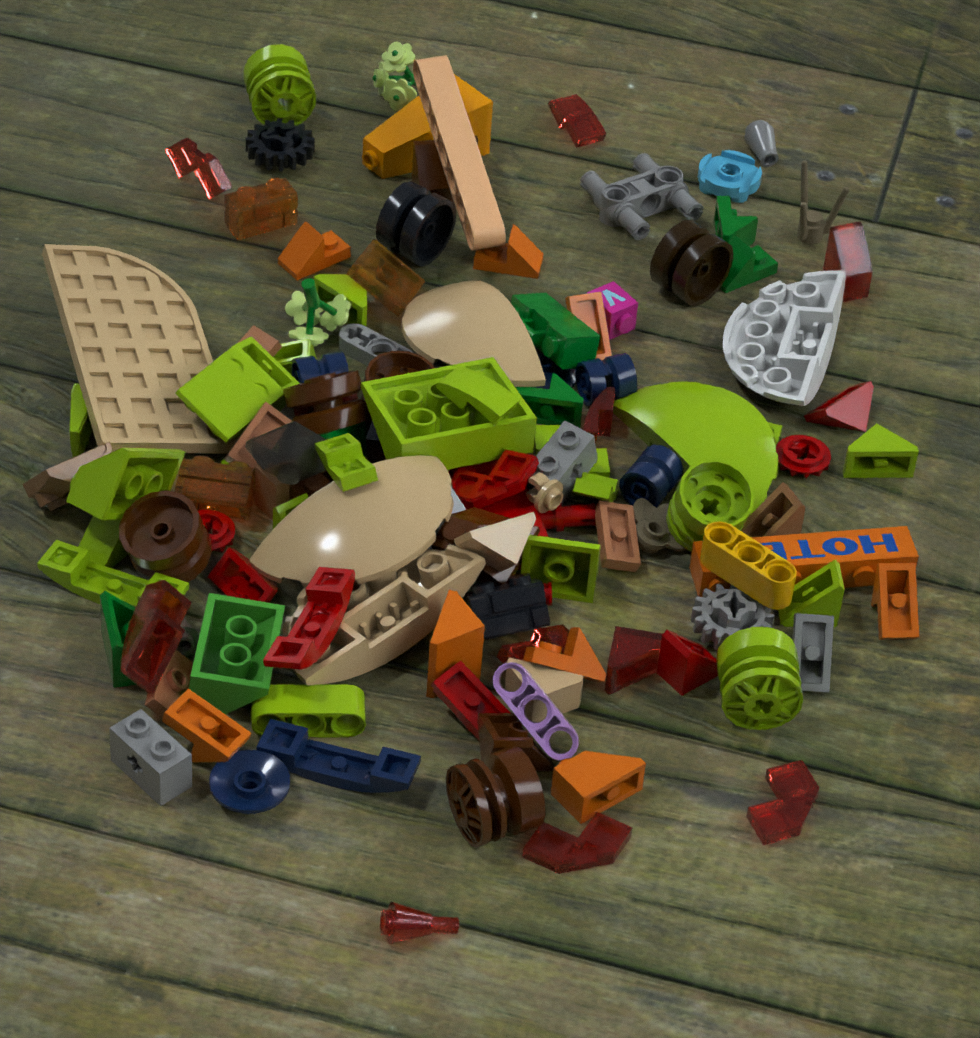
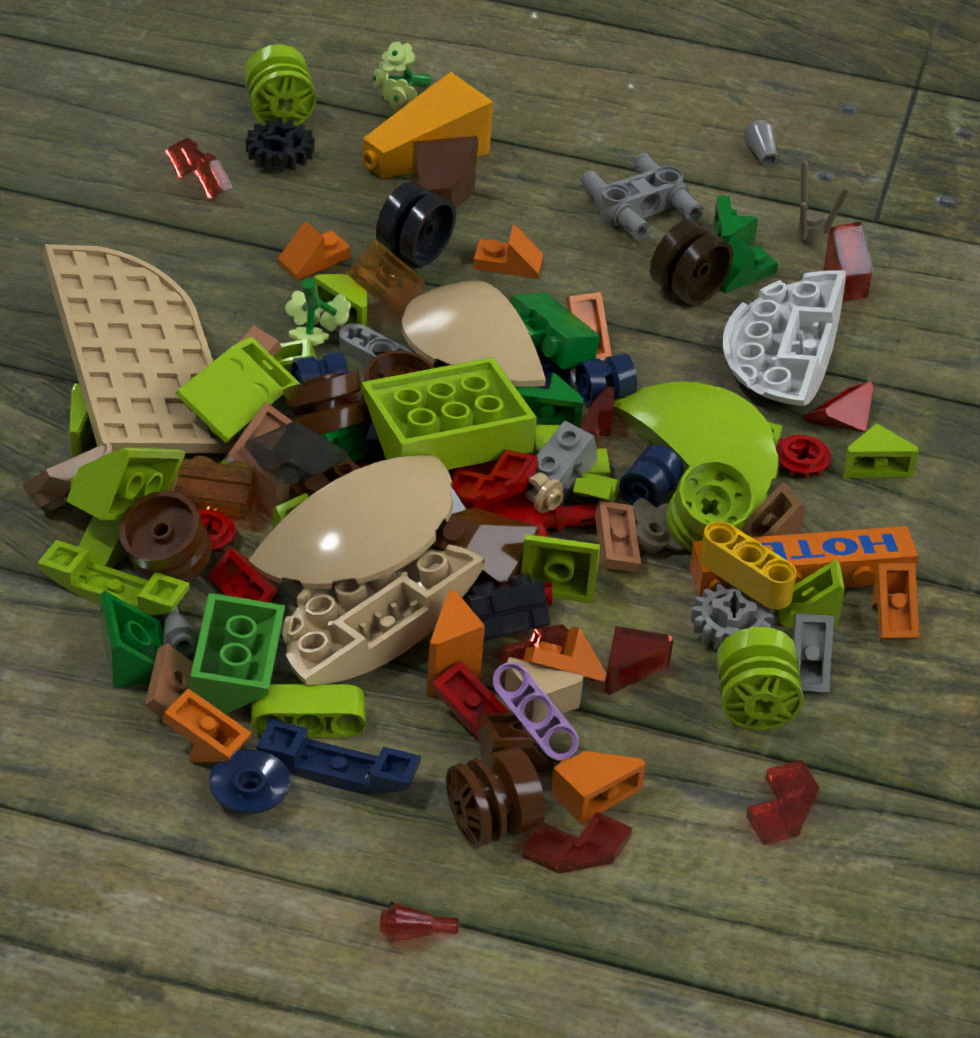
(151, 757): light grey brick -> none
(153, 634): clear red slope -> none
(261, 208): clear orange brick -> none
(318, 622): red slope -> none
(345, 462): lime slope -> none
(459, 153): light nougat beam -> none
(484, 394): lime slope -> none
(499, 542): tan slope -> none
(578, 119): clear red slope -> none
(619, 309): dark pink brick -> none
(685, 663): red slope -> none
(715, 177): medium azure plate -> none

